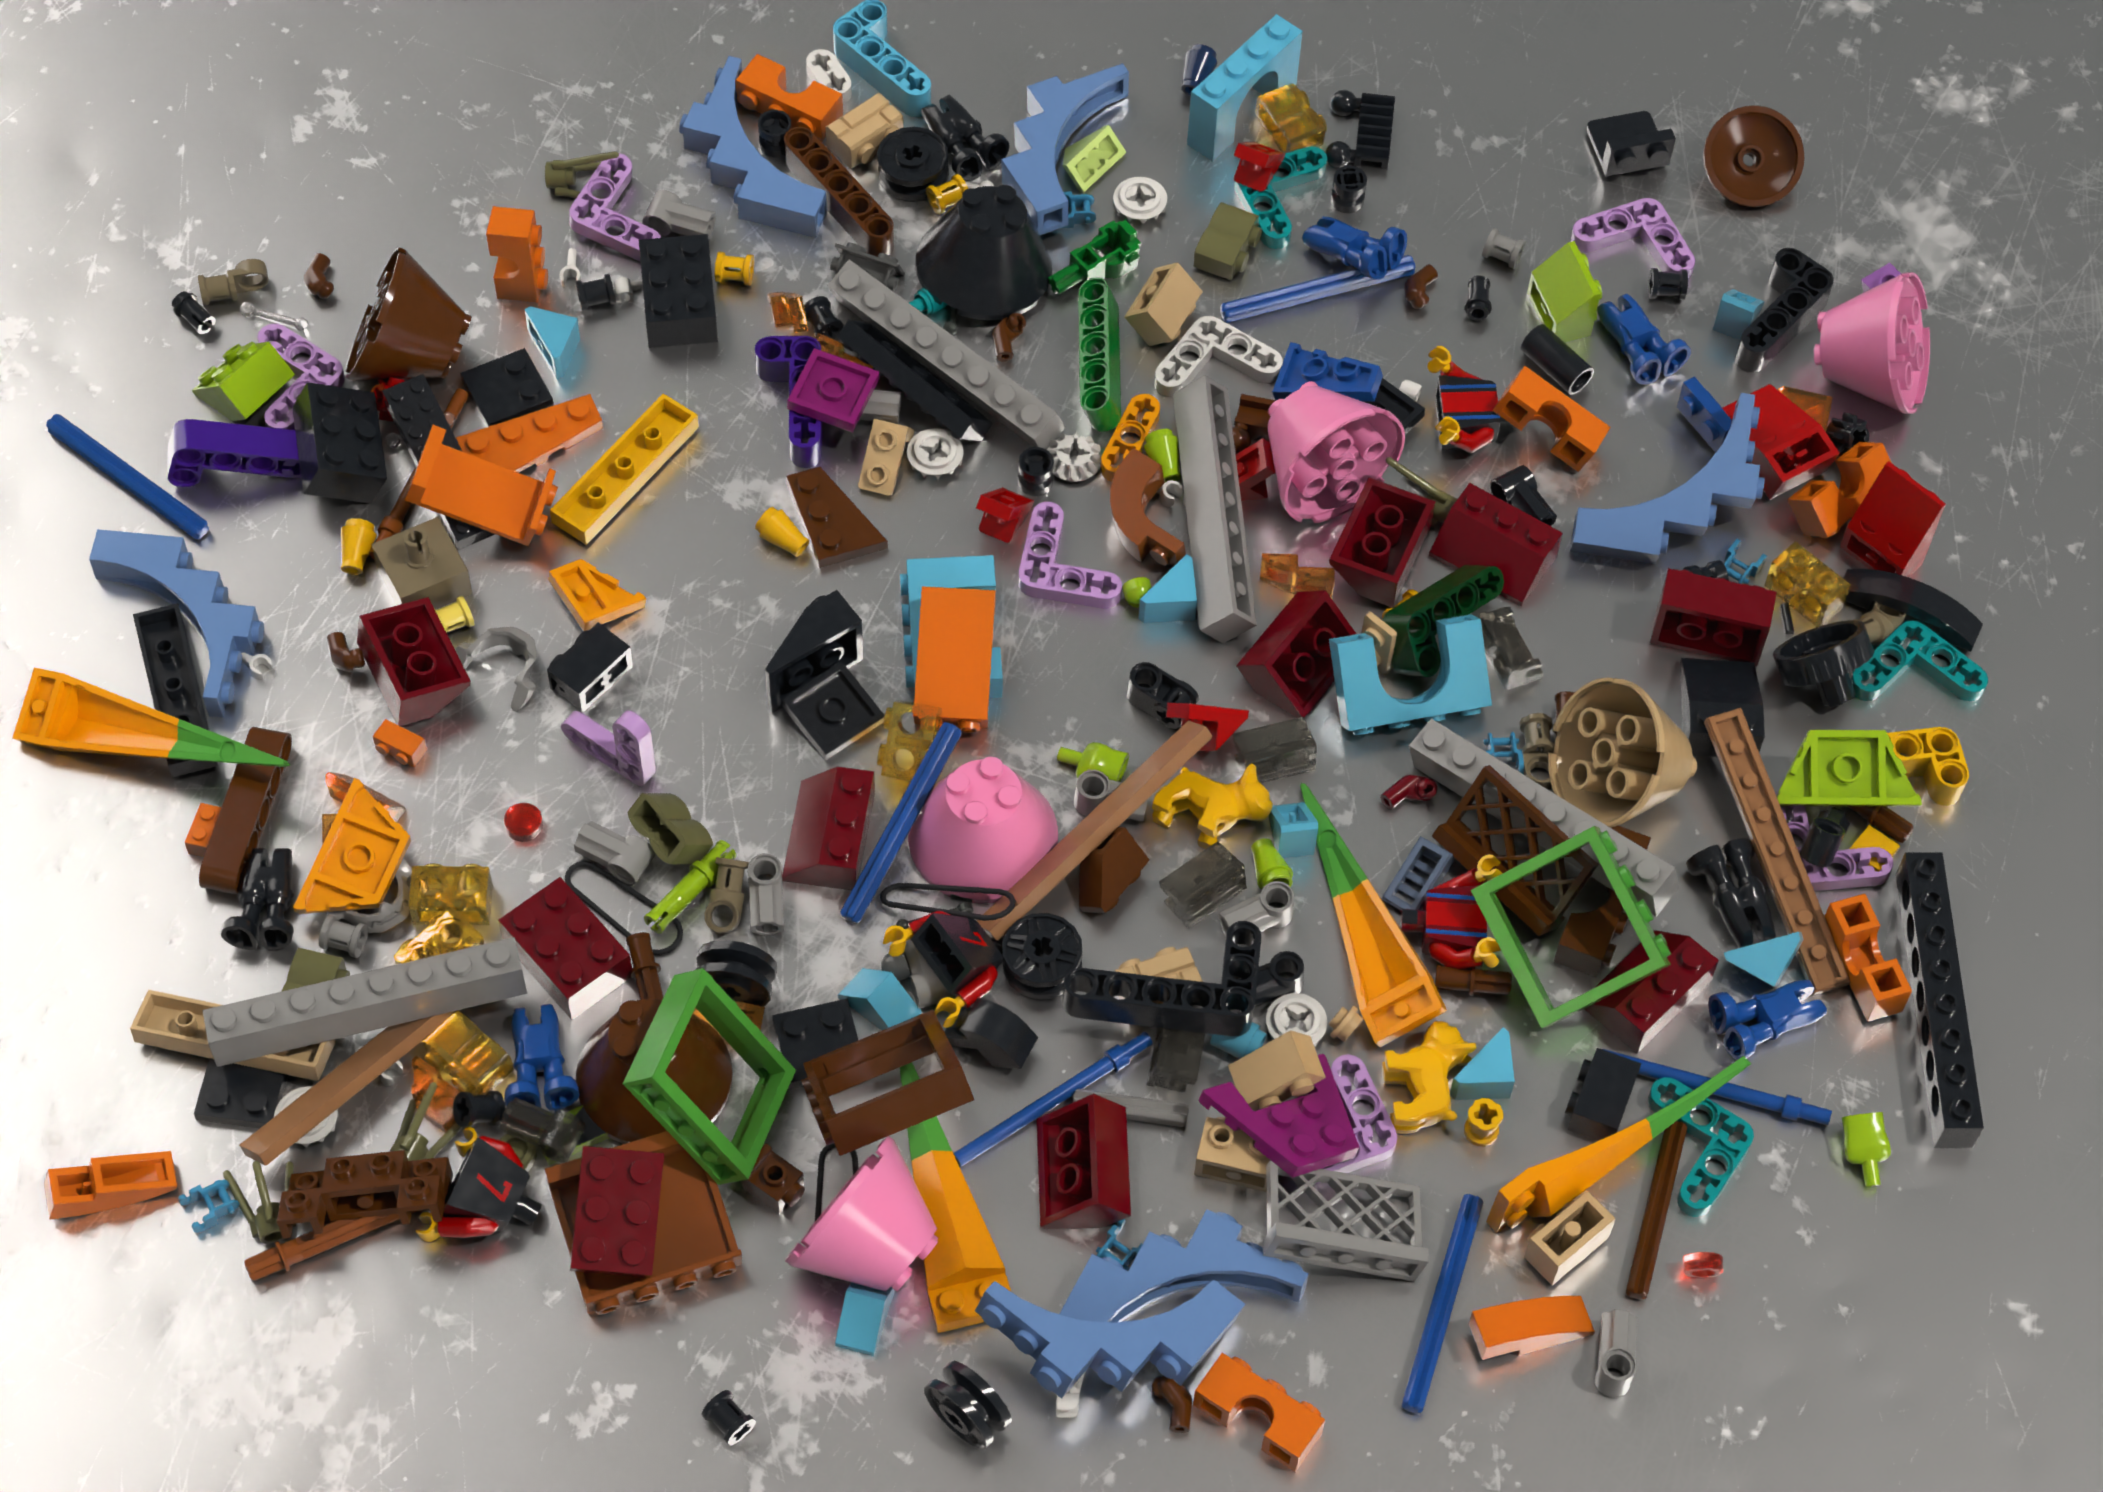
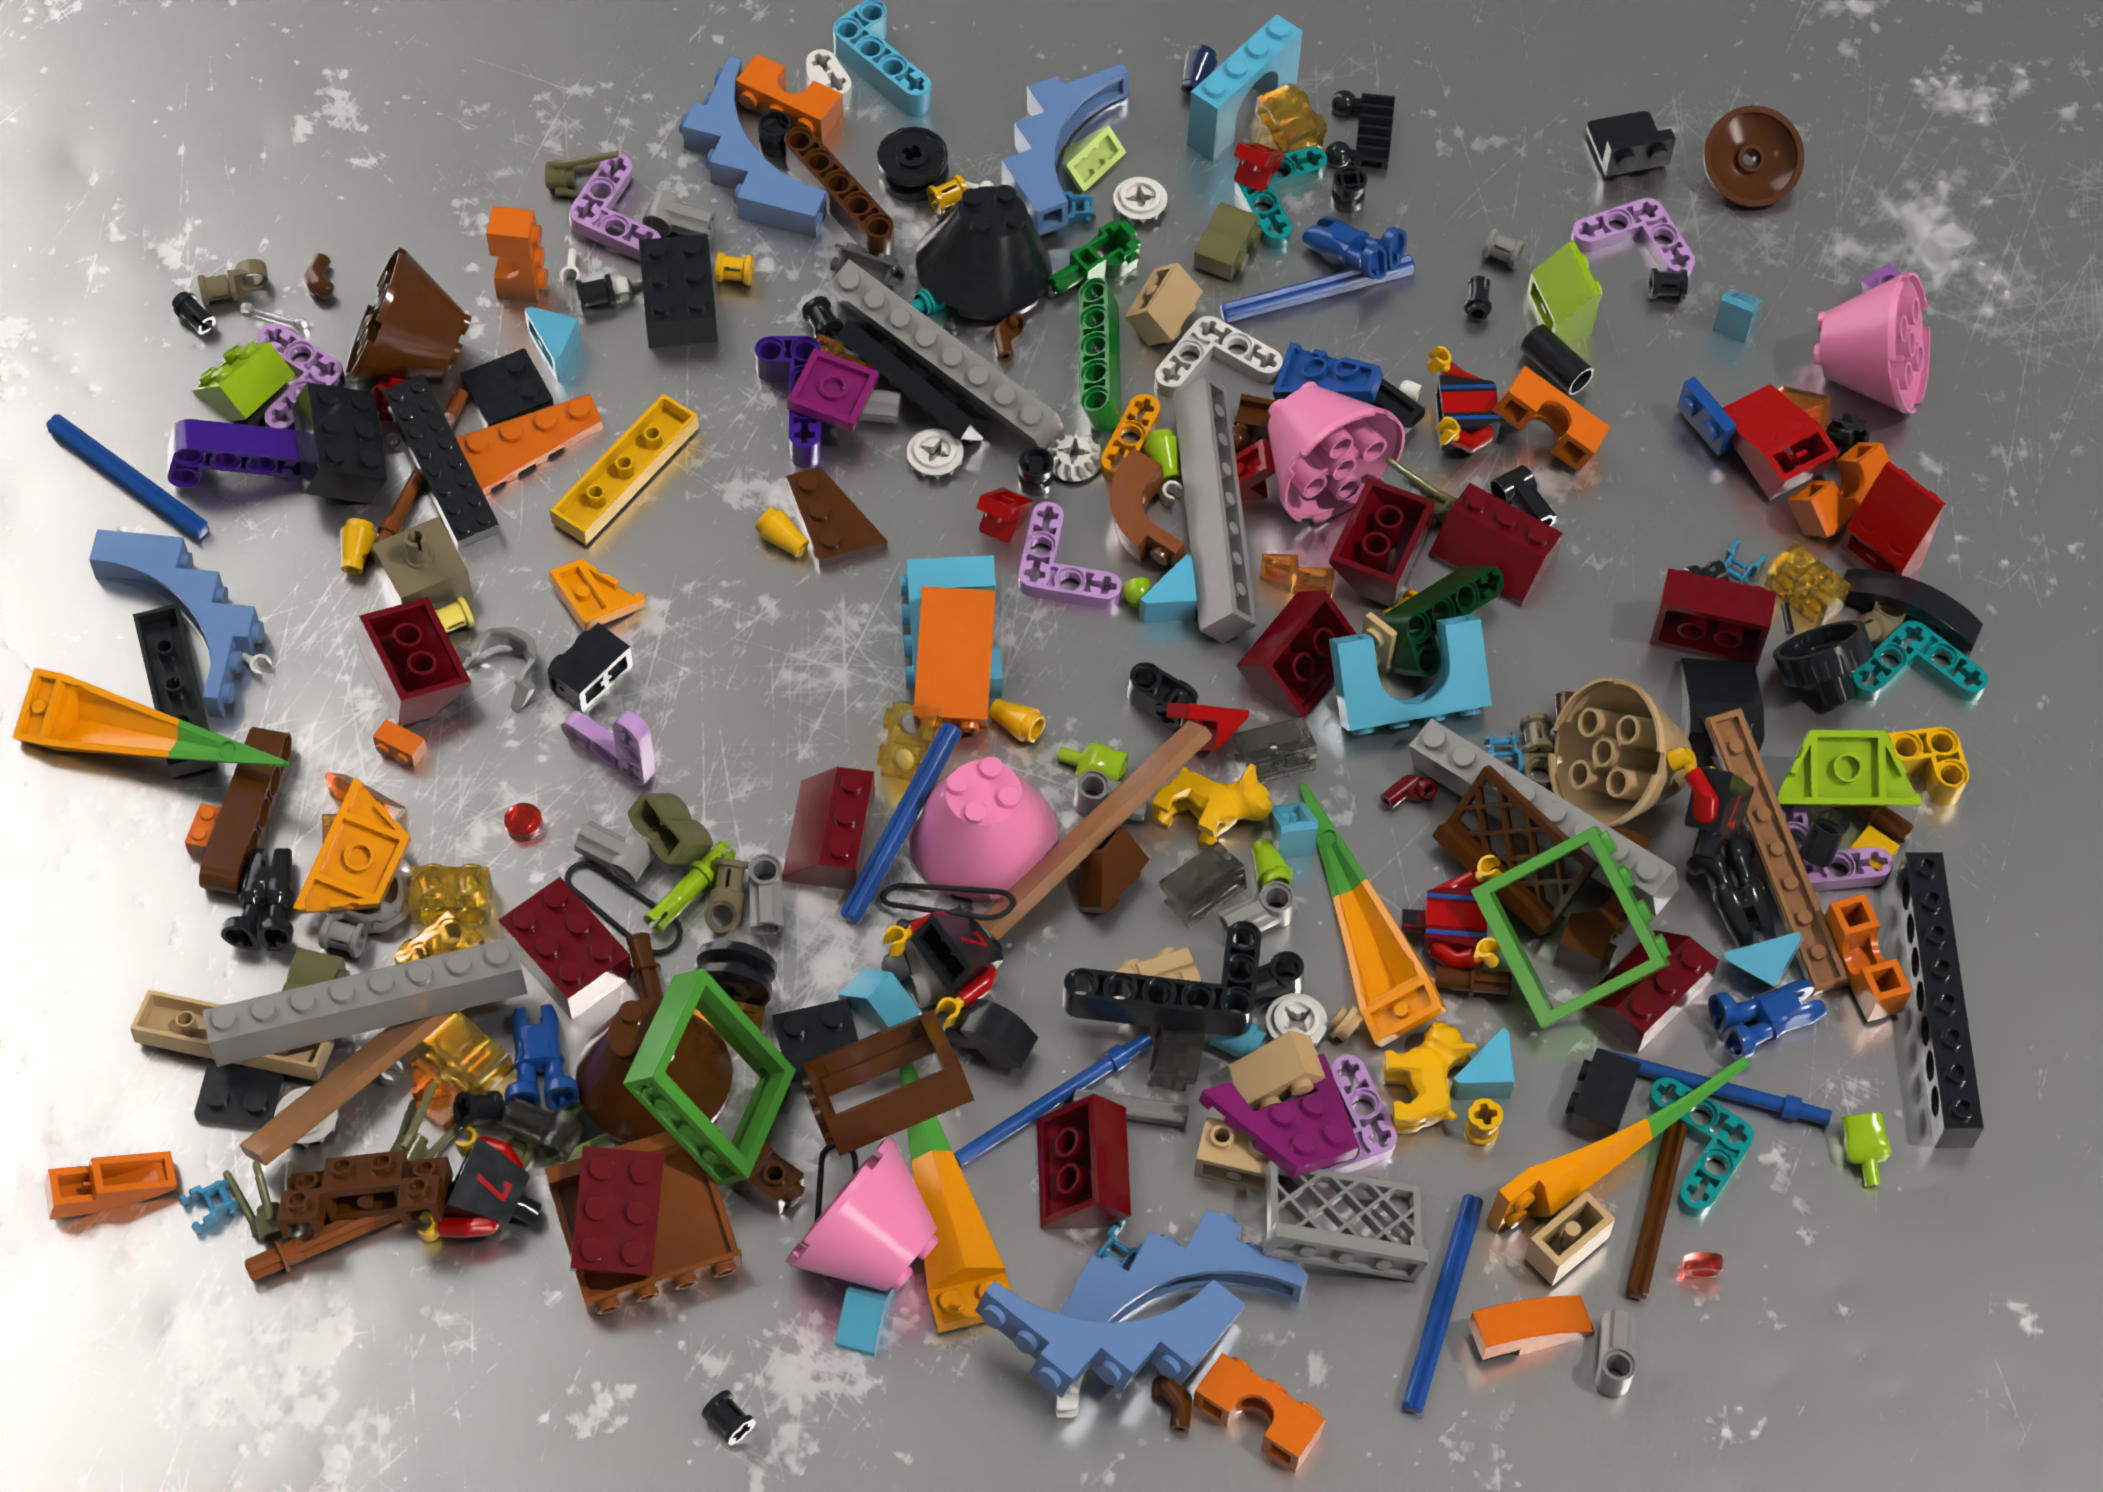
(340, 654): reddish brown arm -> none
(480, 491): orange panel -> none
(788, 310): clear orange slope -> none
(819, 639): black slope -> none
(833, 710): black plate -> none
(859, 132): tan brick -> none
(884, 456): tan bracket -> none
(958, 126): black piece -> none
(967, 1405): black wheel -> none
(1019, 720): none -> yellow cone
(1040, 954): black wheel -> none
(1416, 286): reddish brown arm -> none
(1431, 851): sand blue slope -> none
(1508, 650): clear smoke hinge -> none
(1634, 333): blue piece -> none
(1638, 530): medium blue arch -> none
(1715, 803): none -> black torso
(1803, 295): black beam -> none

